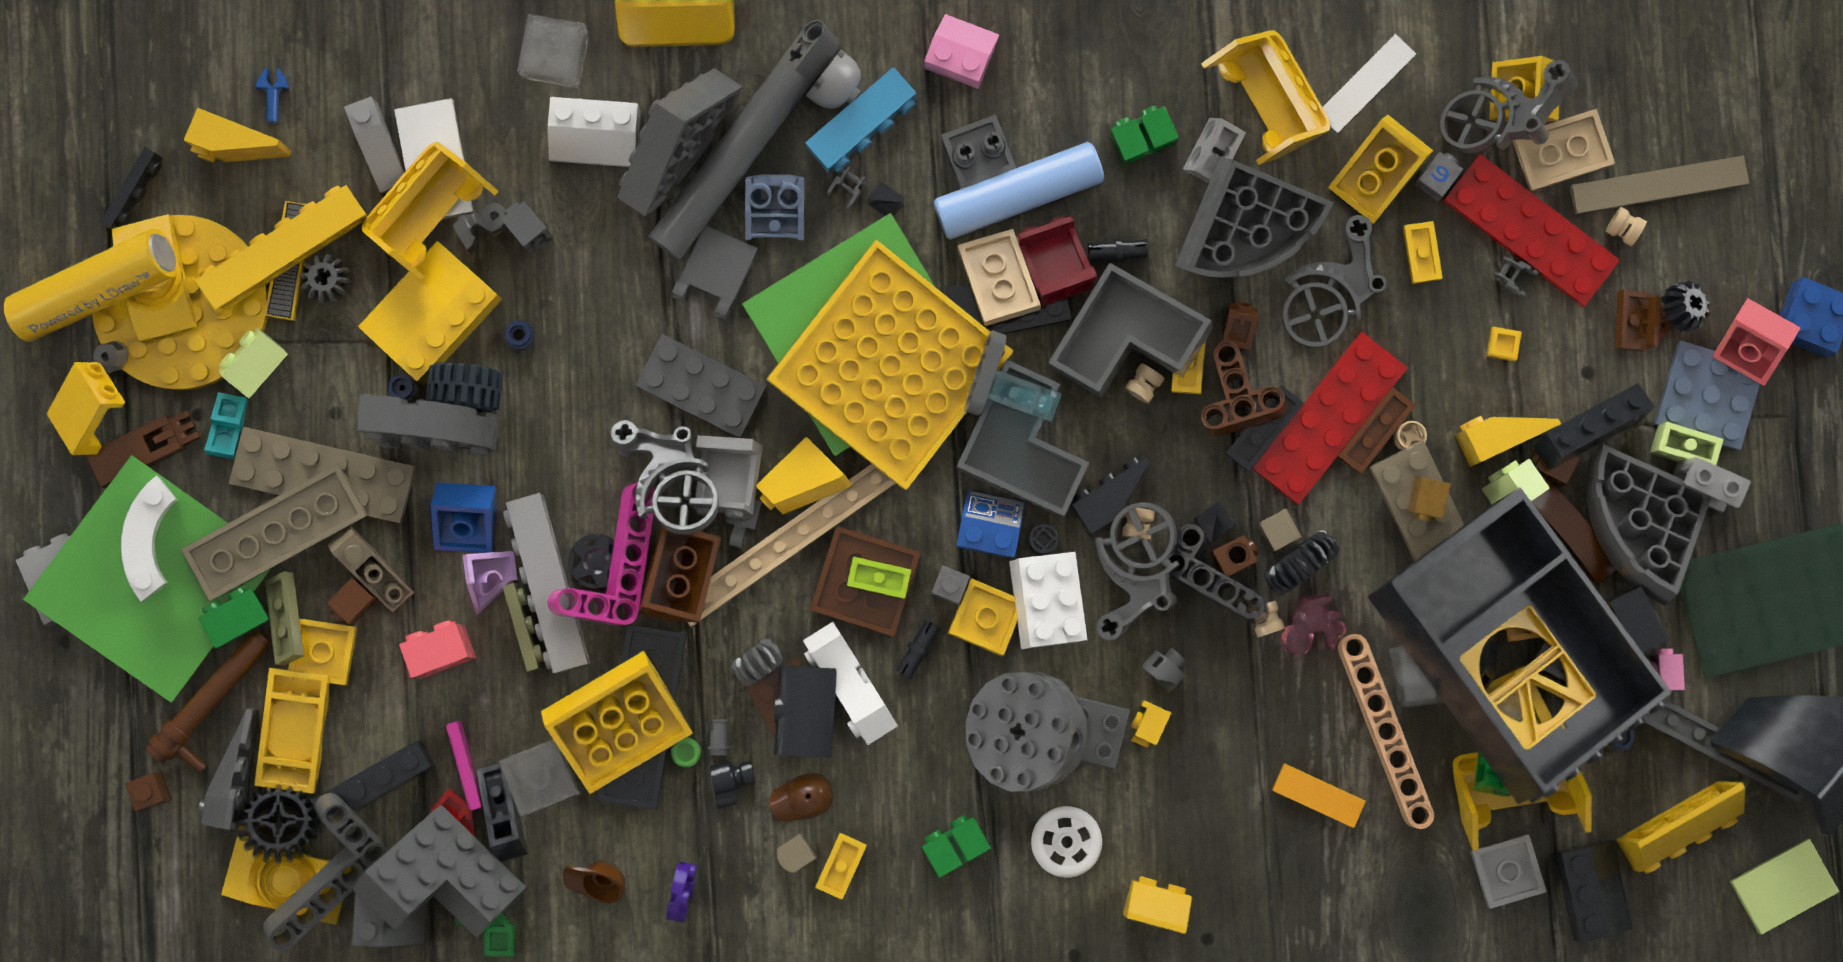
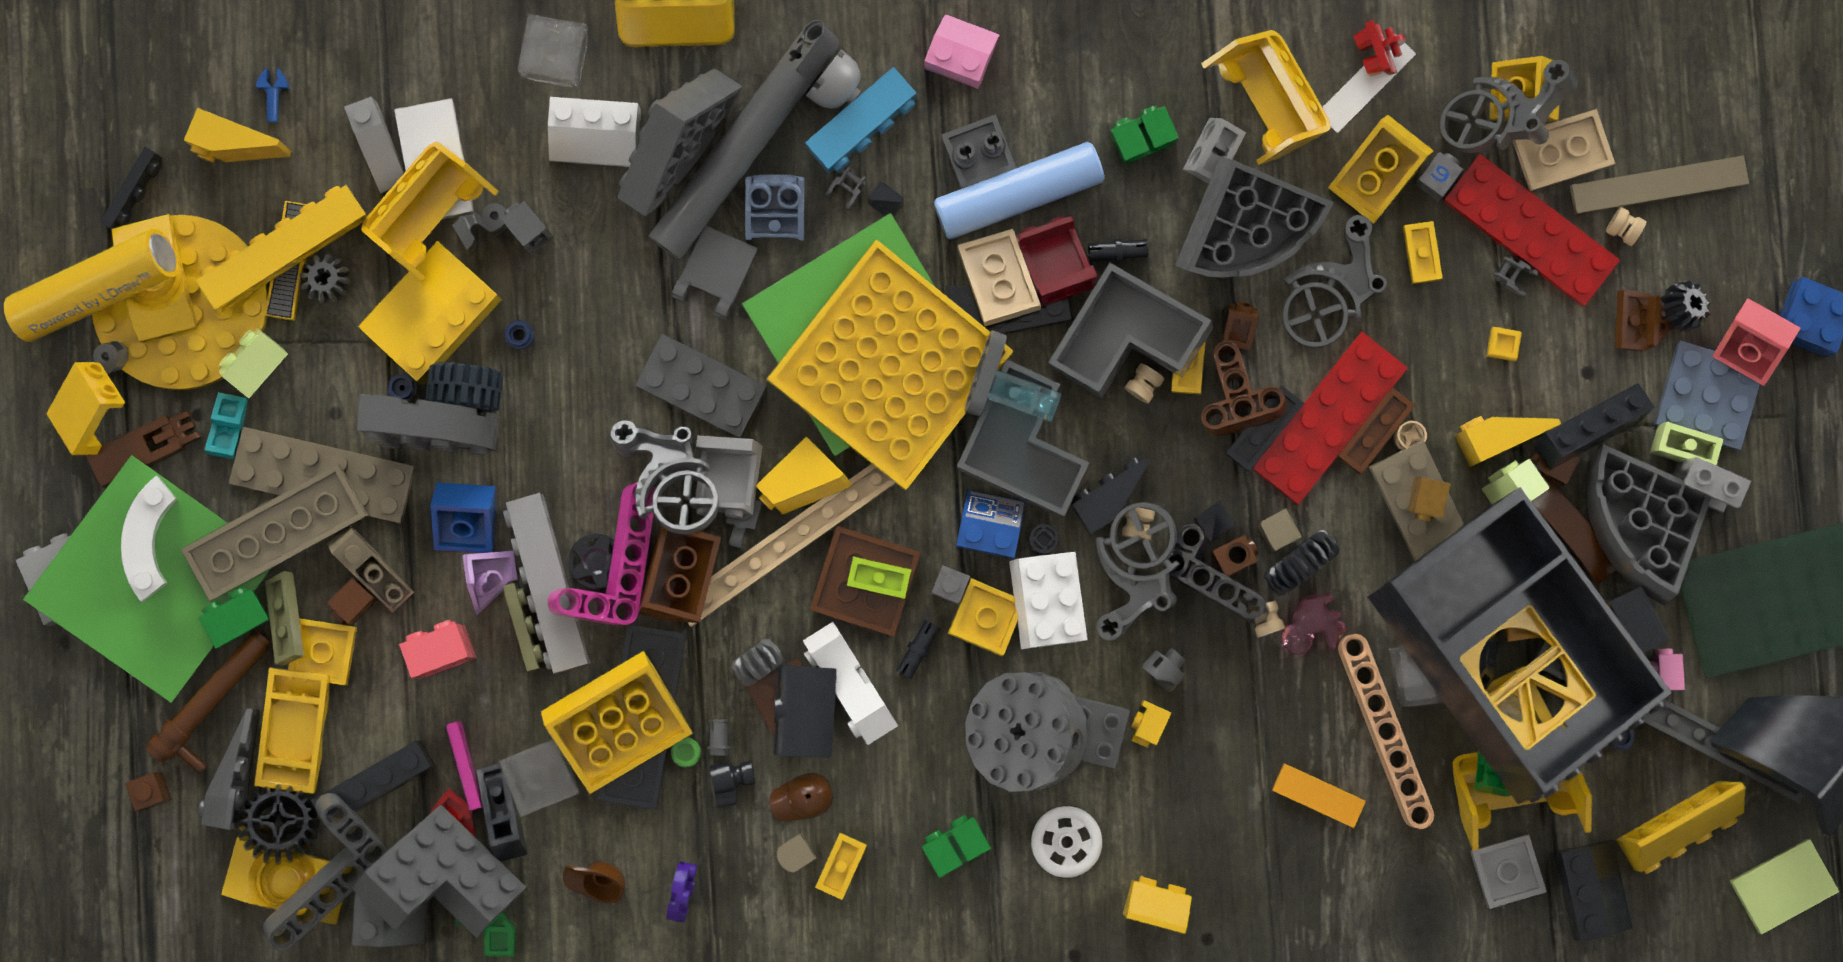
(1374, 37): none -> red hips

